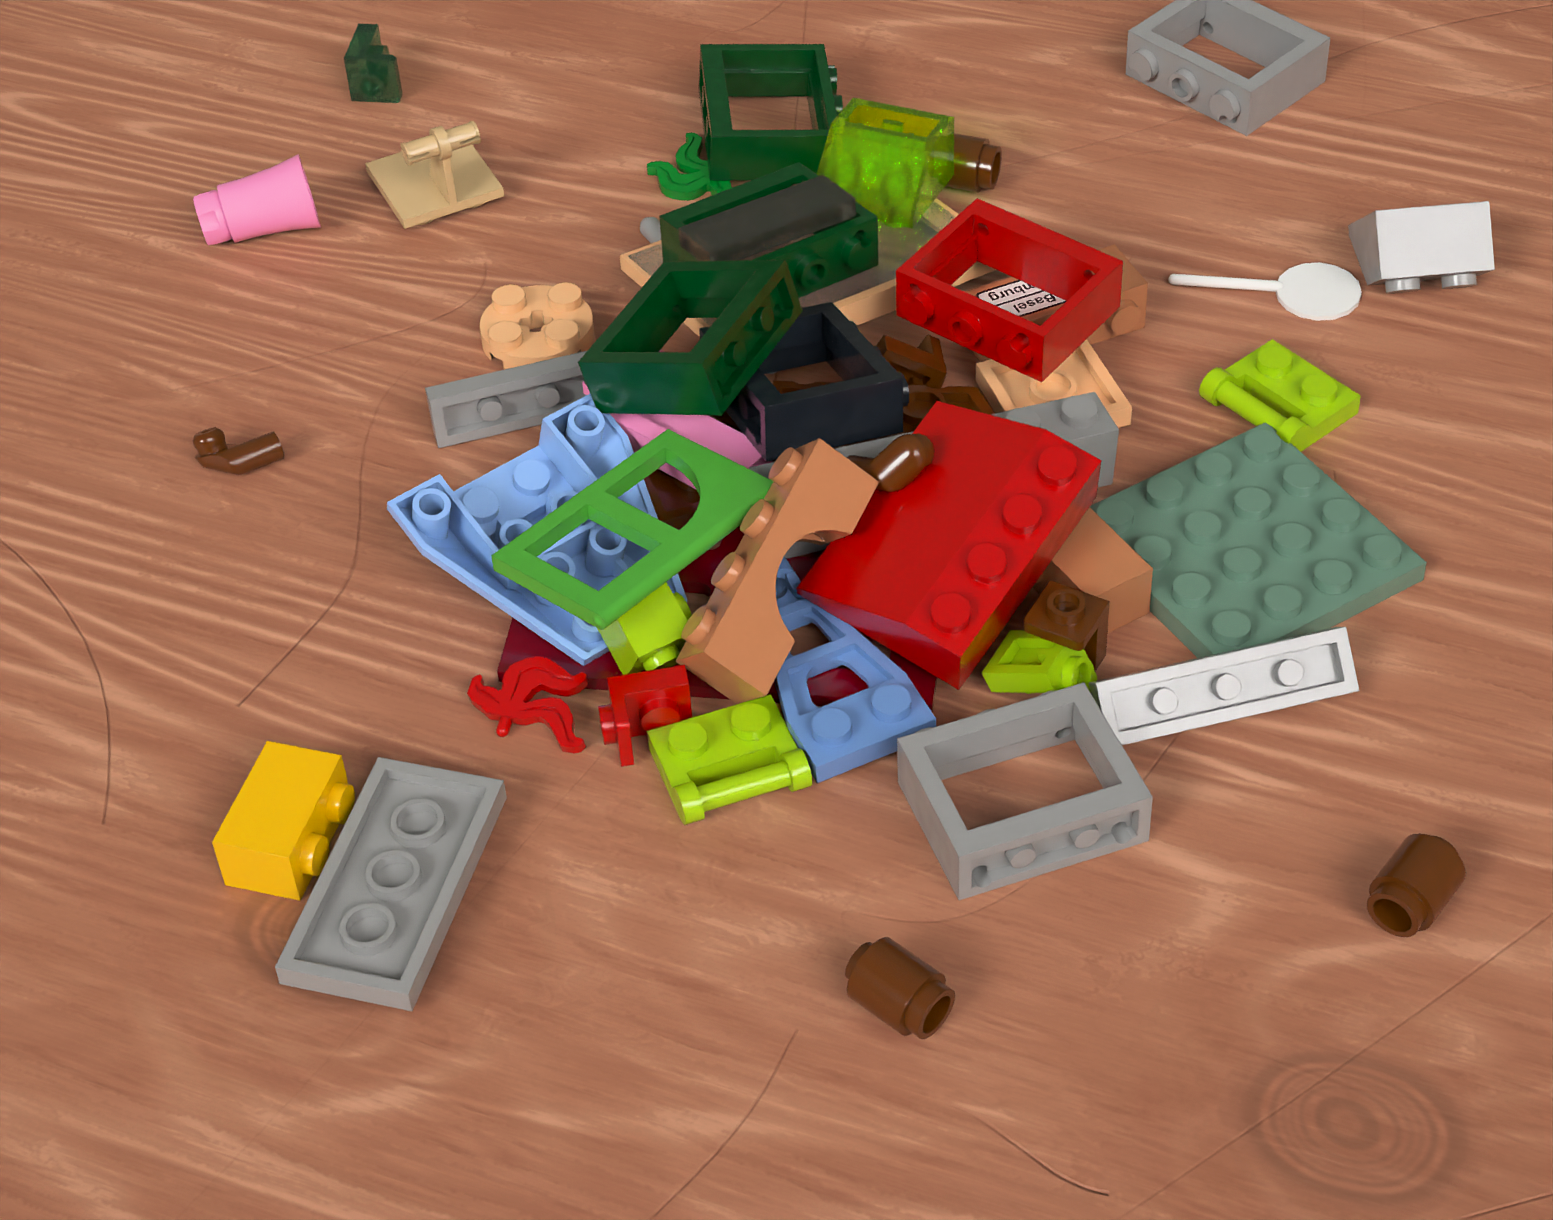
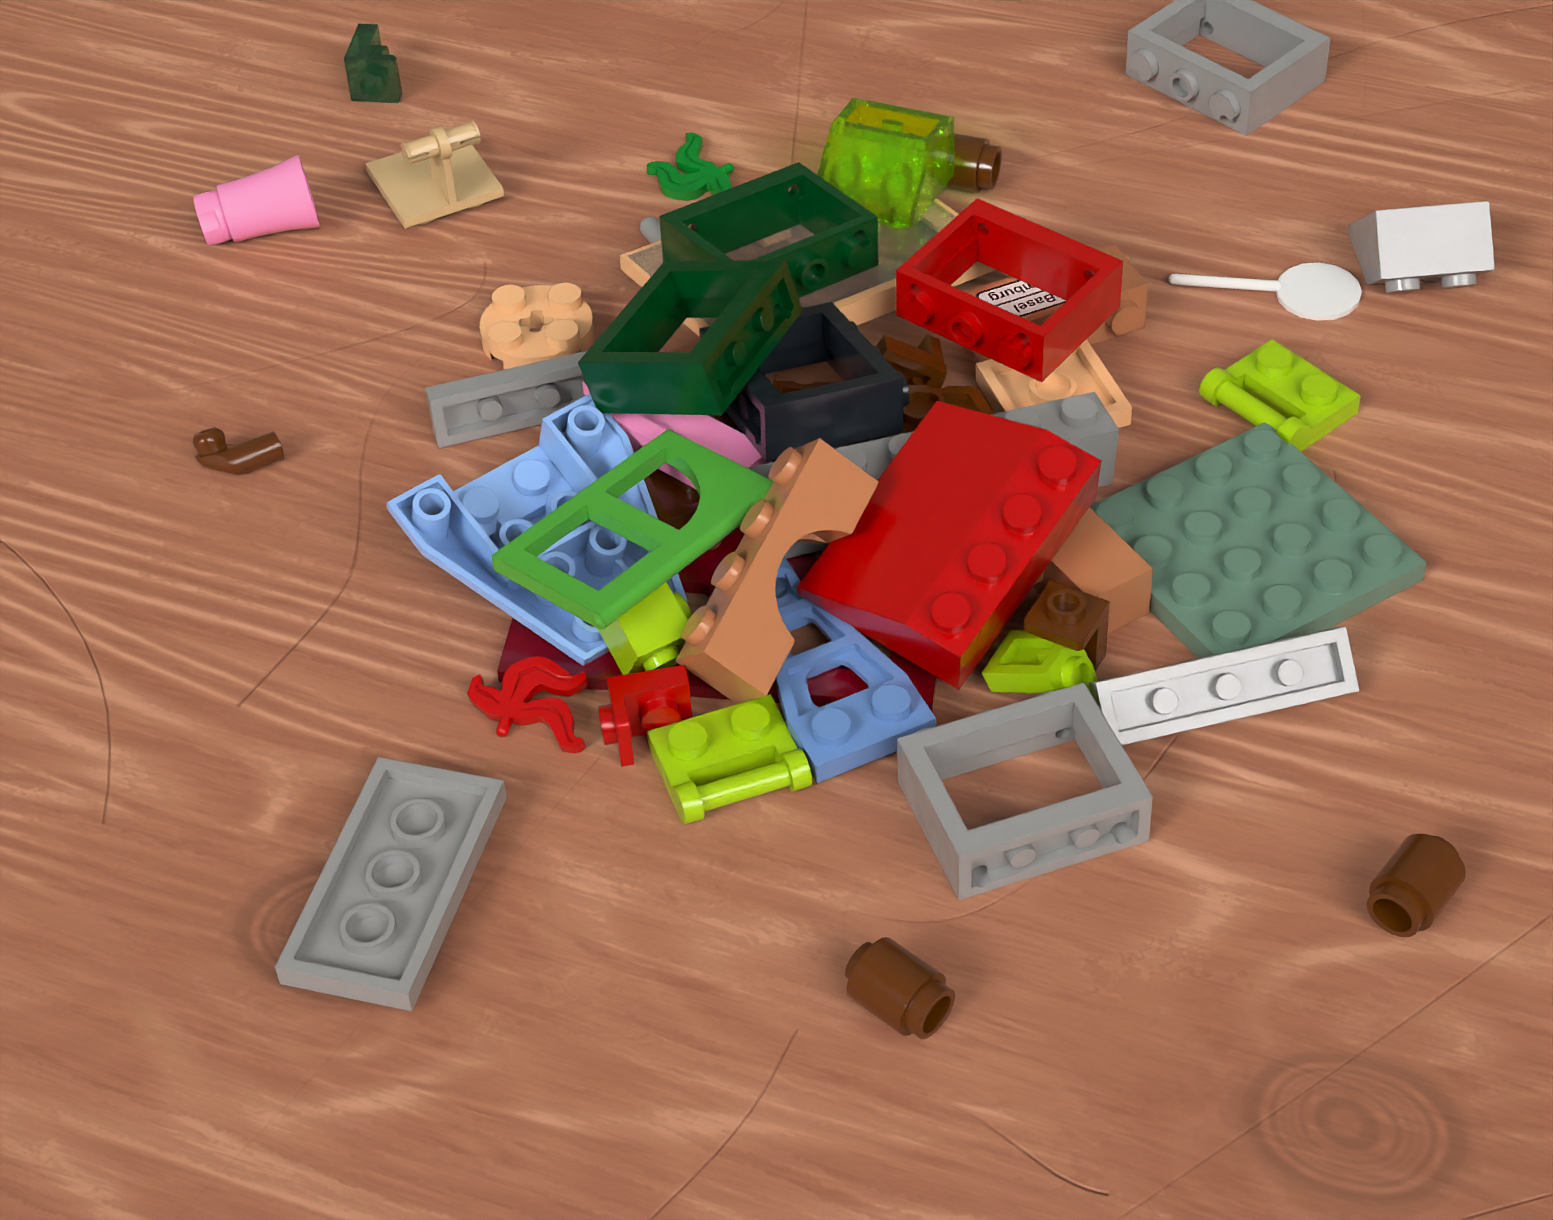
(283, 820): yellow brick -> none
(759, 72): dark green window -> none
(768, 221): clear smoke tile -> none
(898, 462): reddish brown arm -> none

